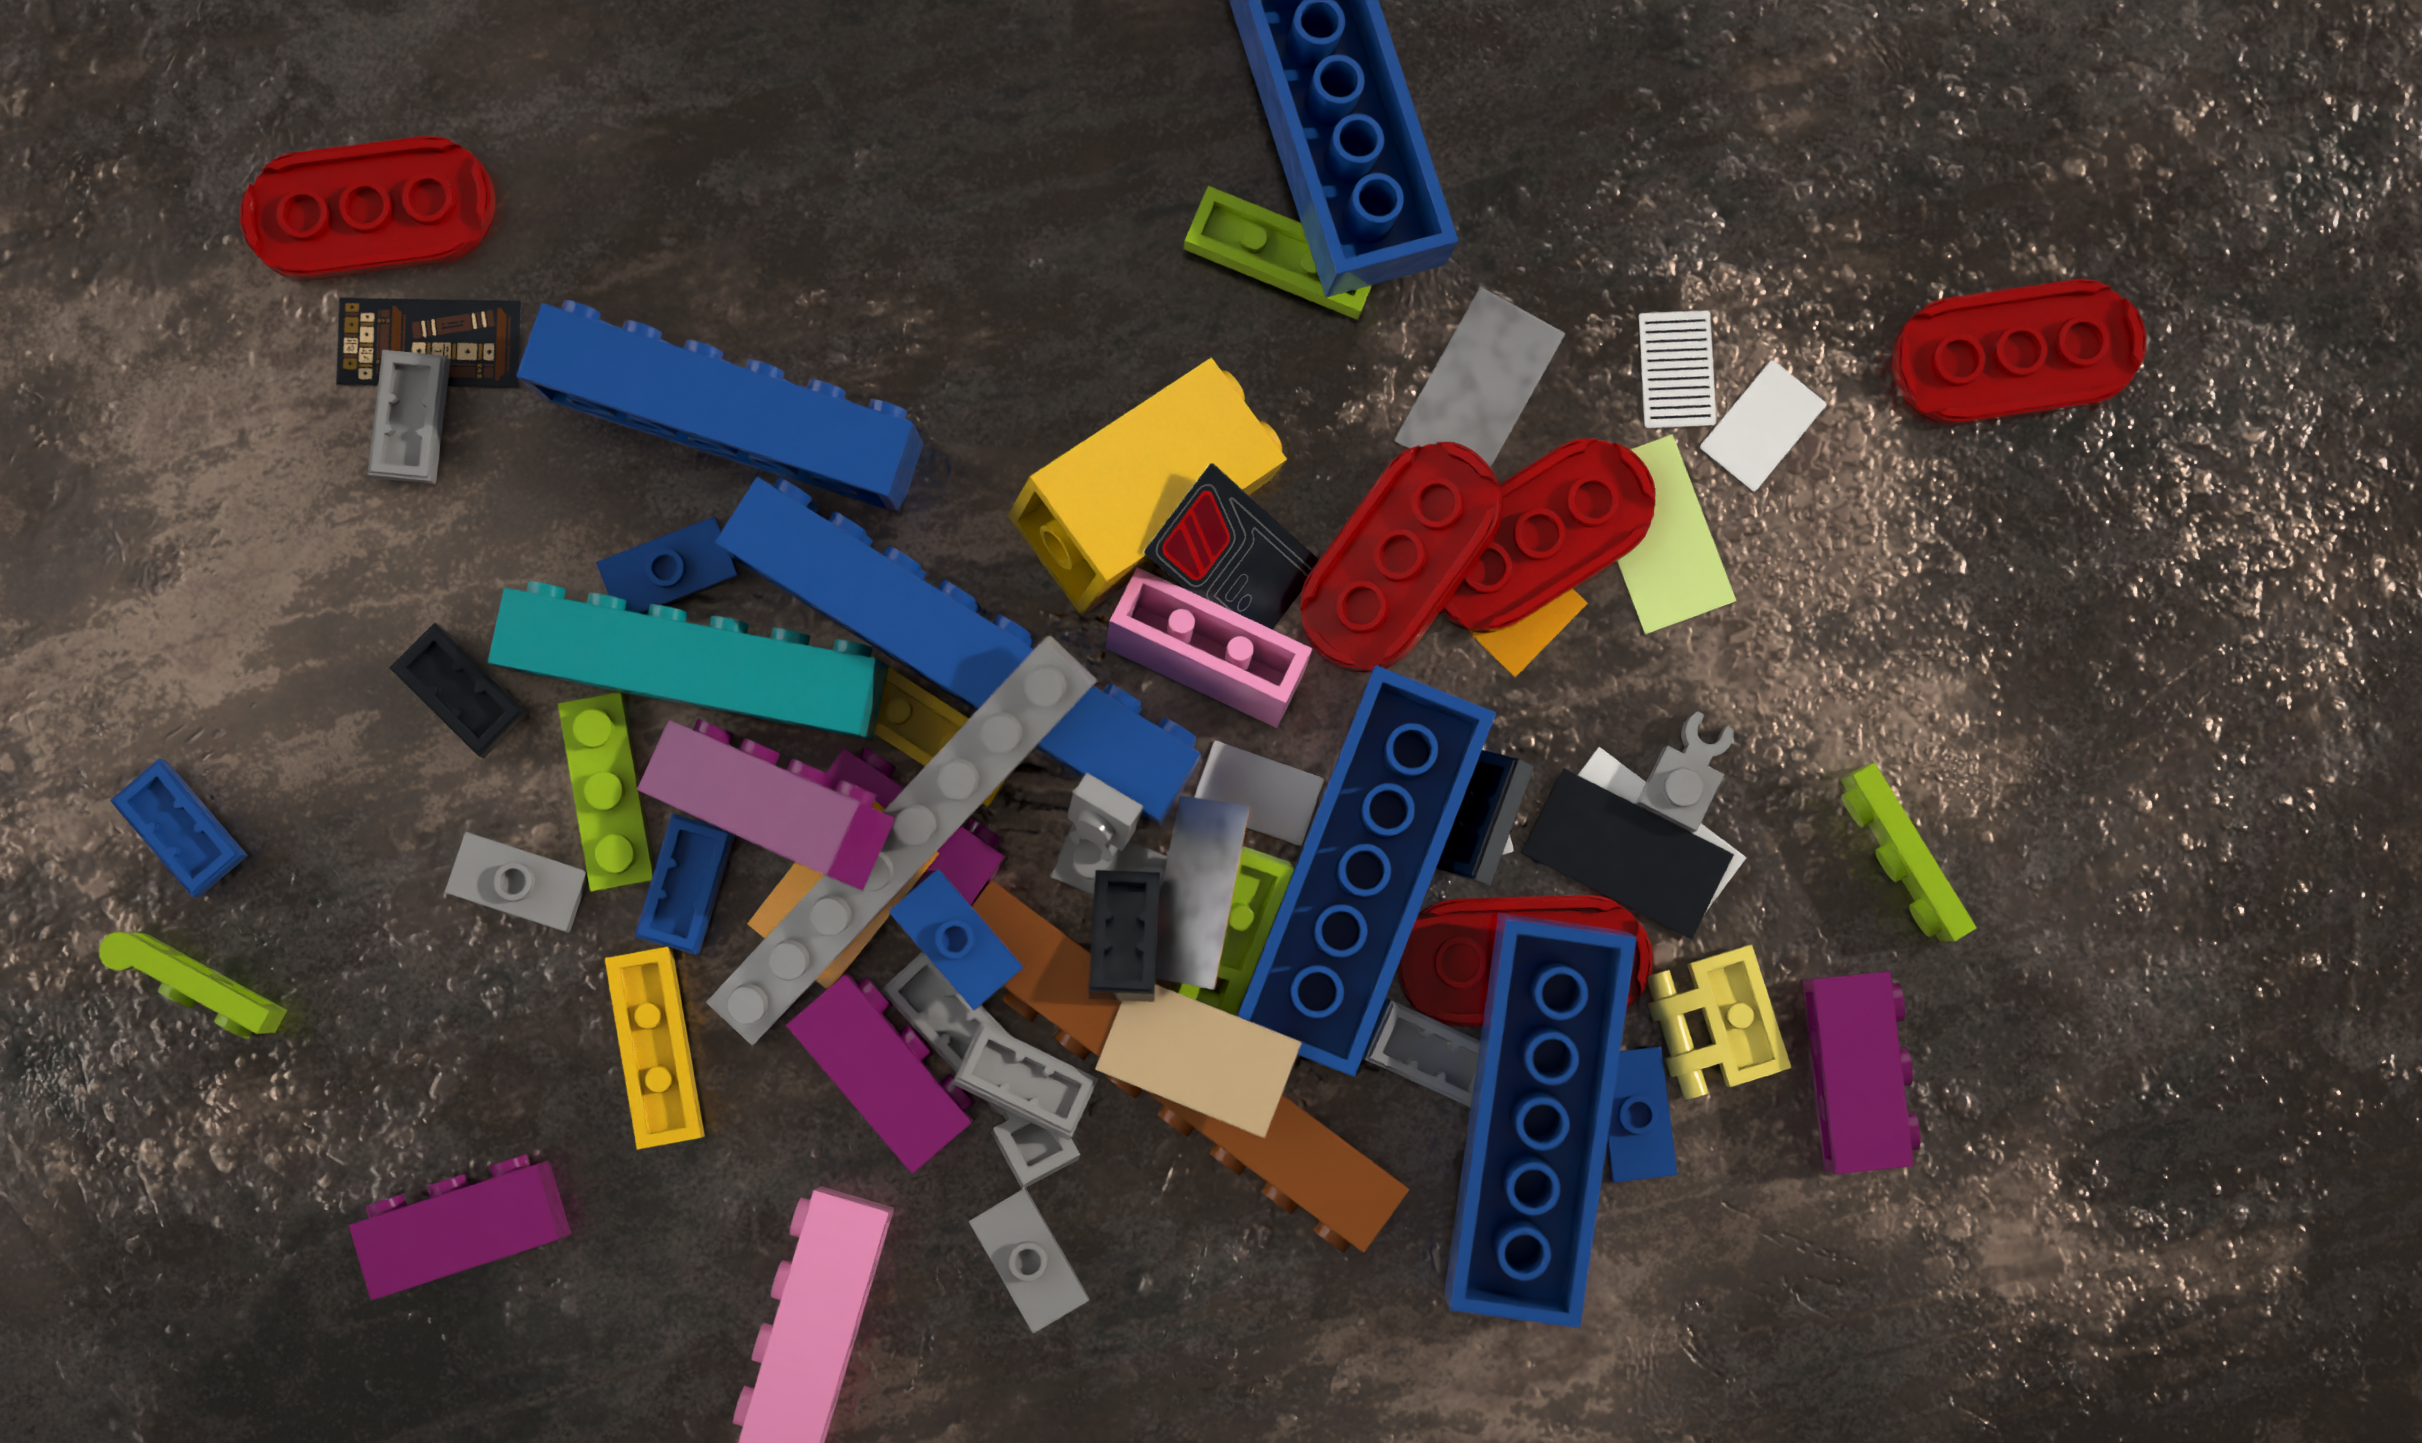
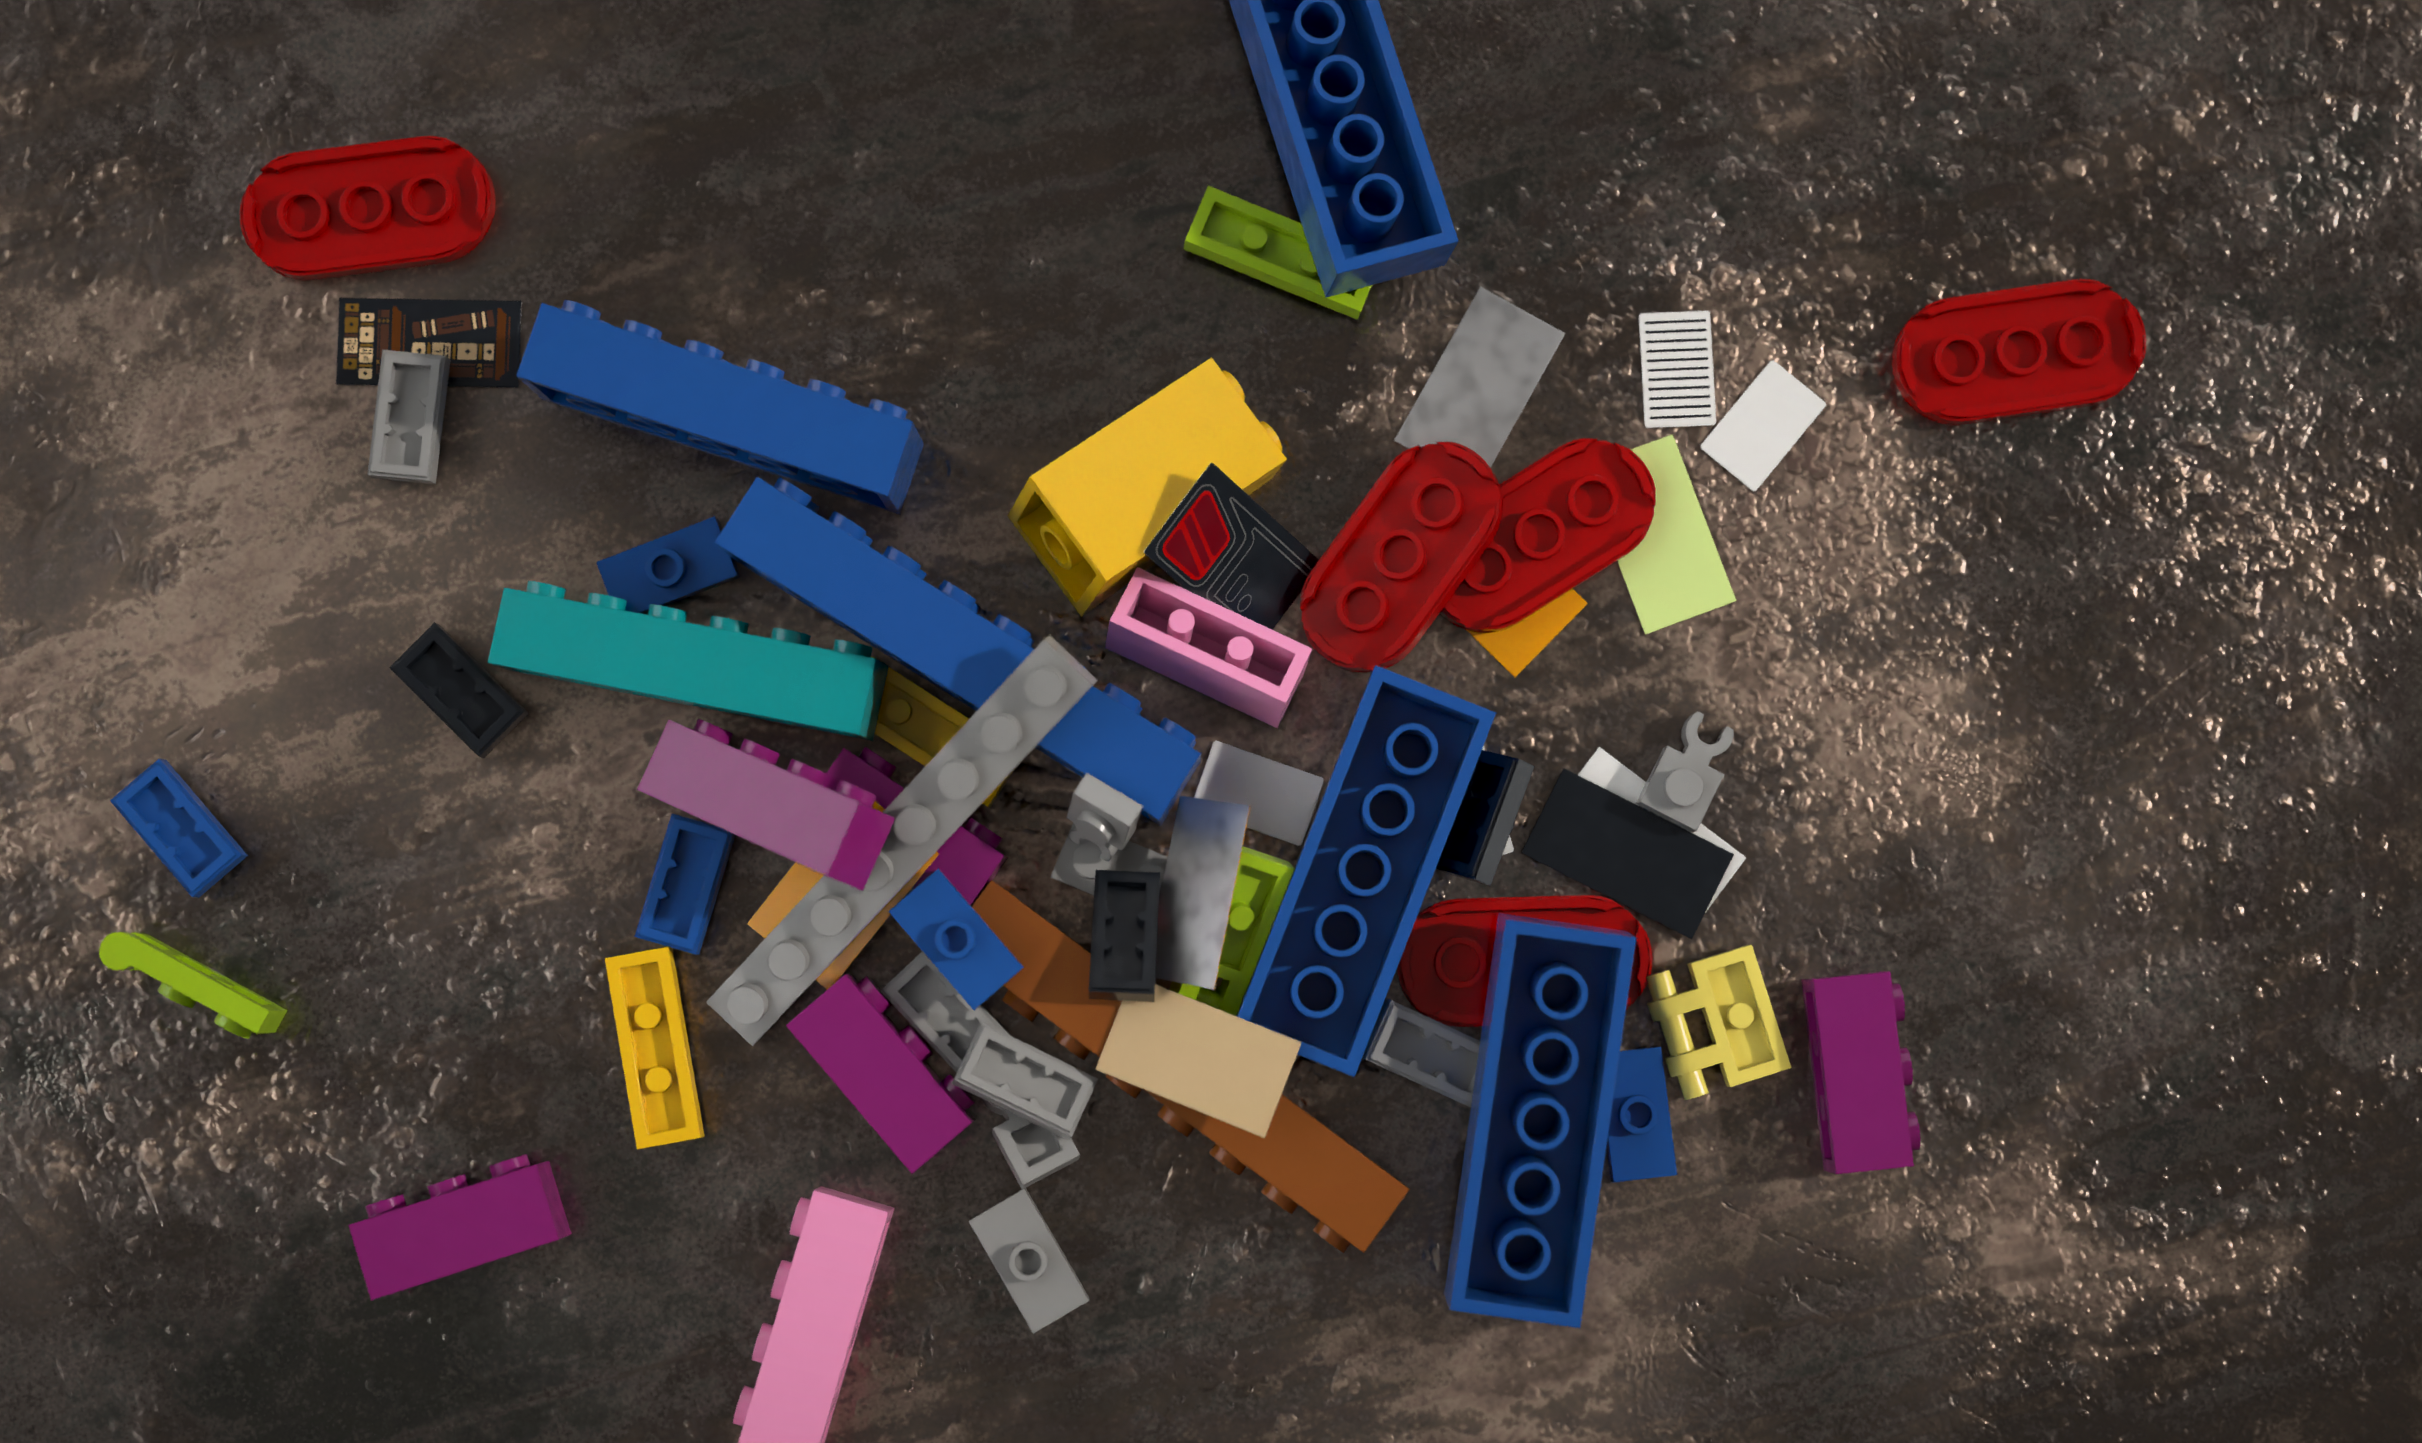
(517, 882): light grey plate -> none
(606, 791): lime plate -> none
(1905, 854): lime plate -> none

